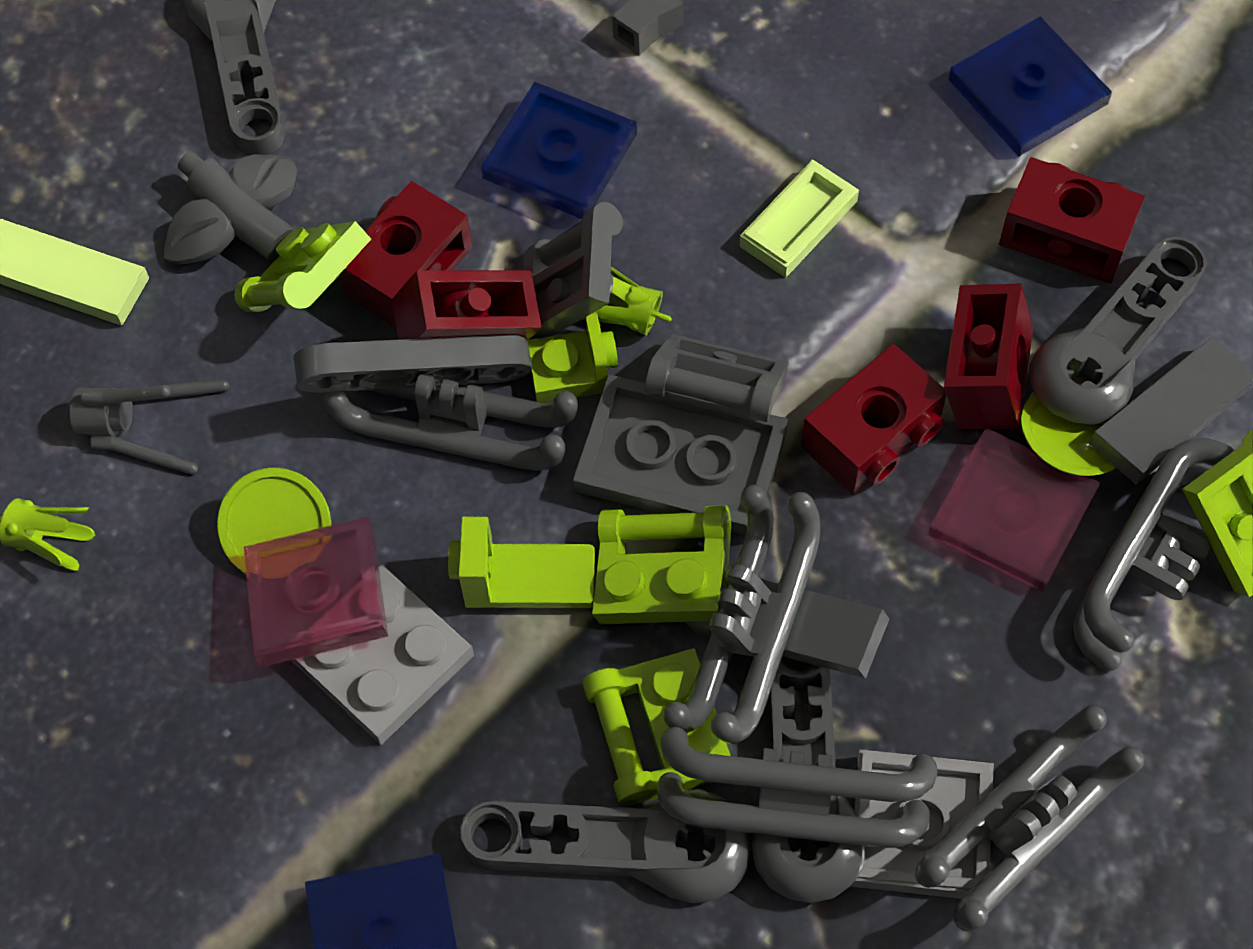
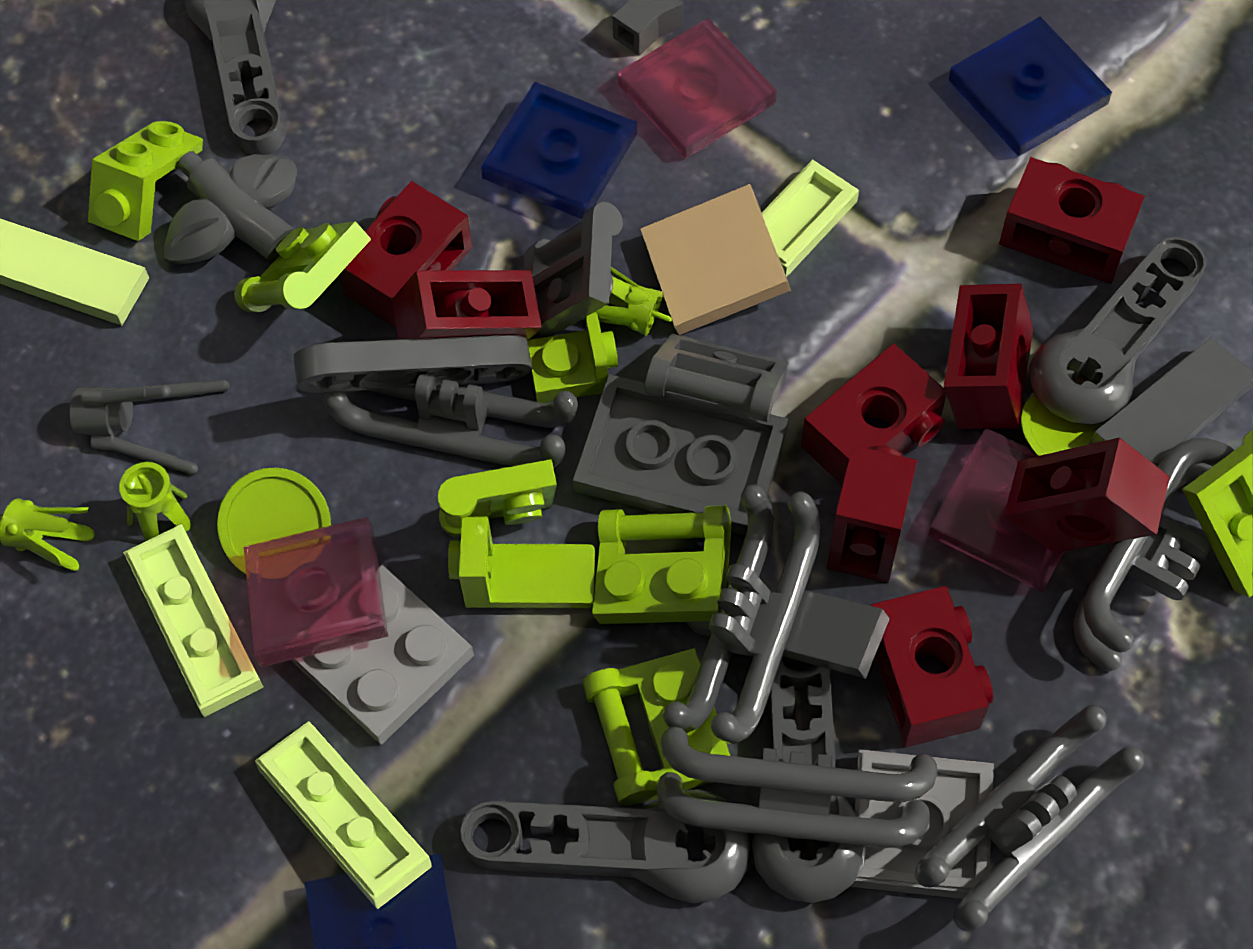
(126, 177): none -> lime bracket
(149, 492): none -> lime piece
(193, 620): none -> yellowish green tile
(343, 814): none -> yellowish green tile
(507, 492): none -> lime plate
(697, 88): none -> clear pink tile
(715, 259): none -> tan tile
(871, 512): none -> dark red brick
(923, 702): none -> dark red brick
(1087, 496): none -> dark red brick

